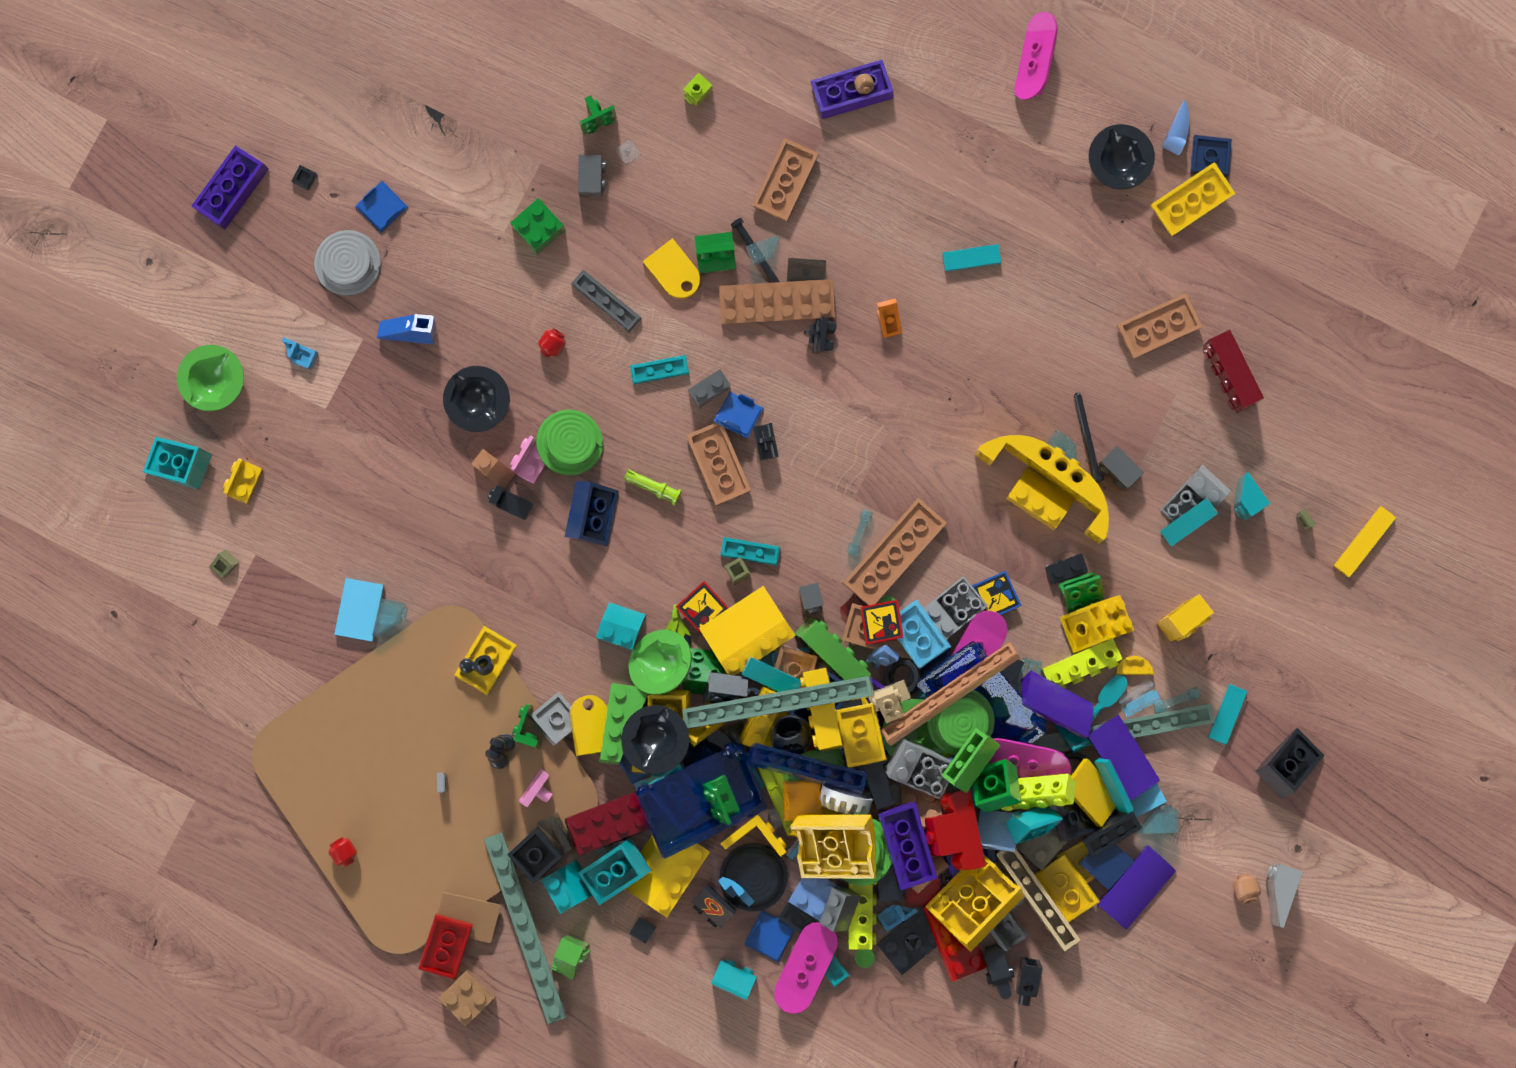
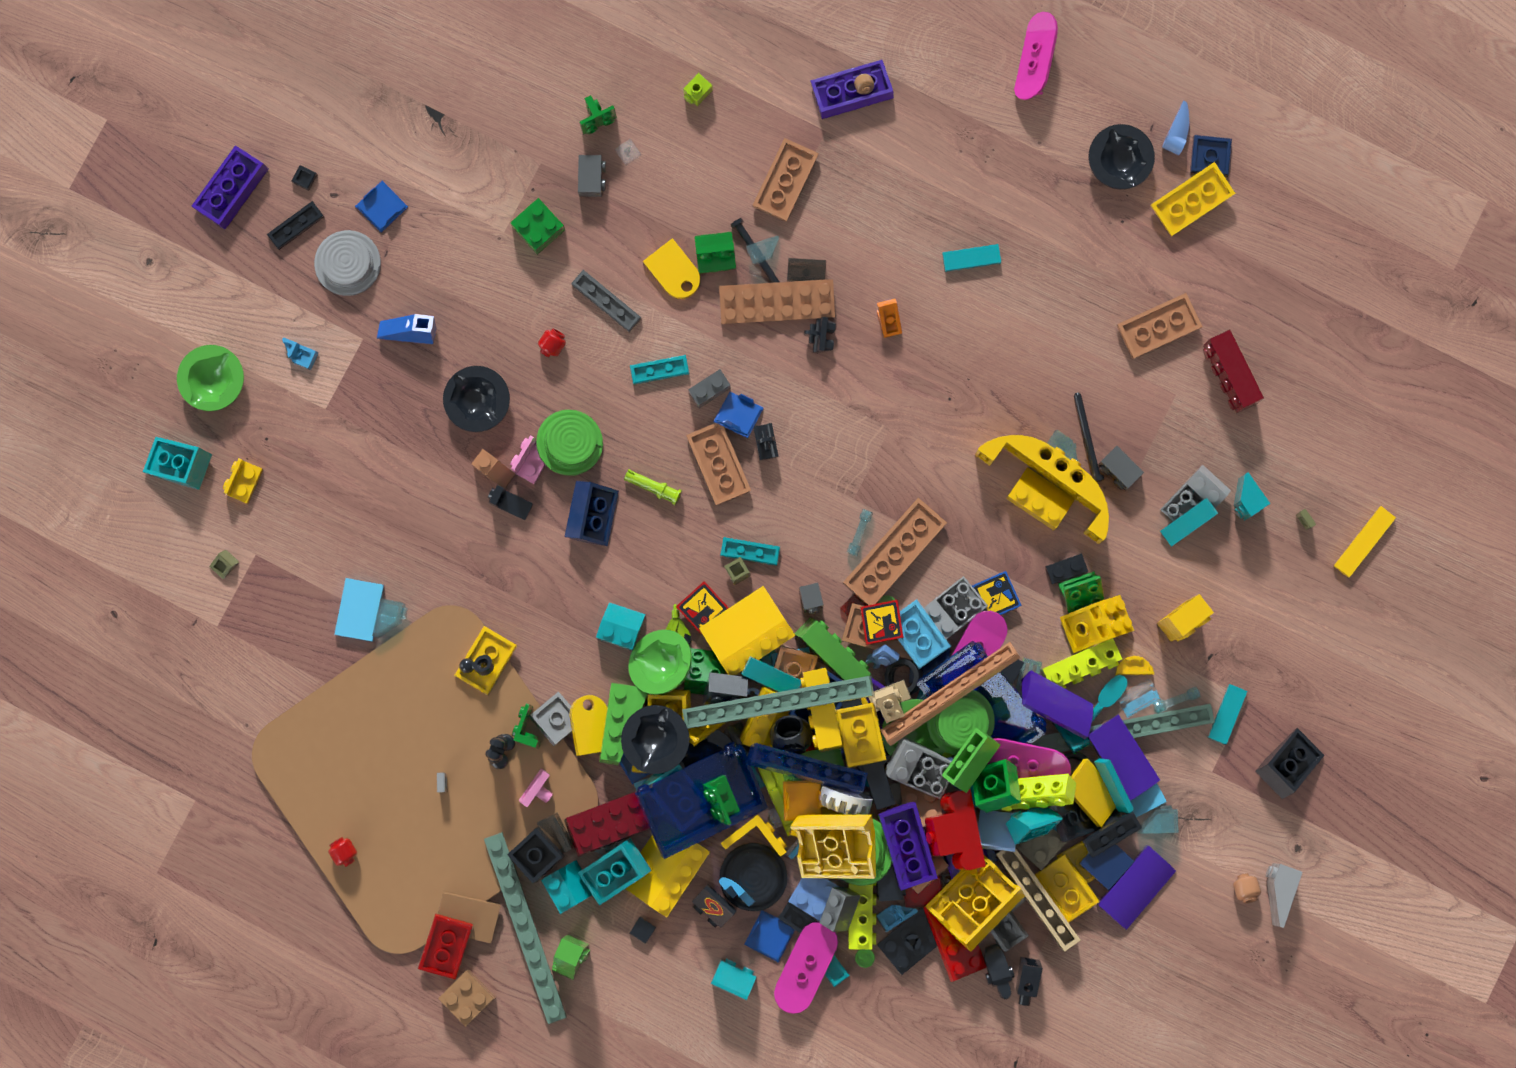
(295, 225): none -> black tile

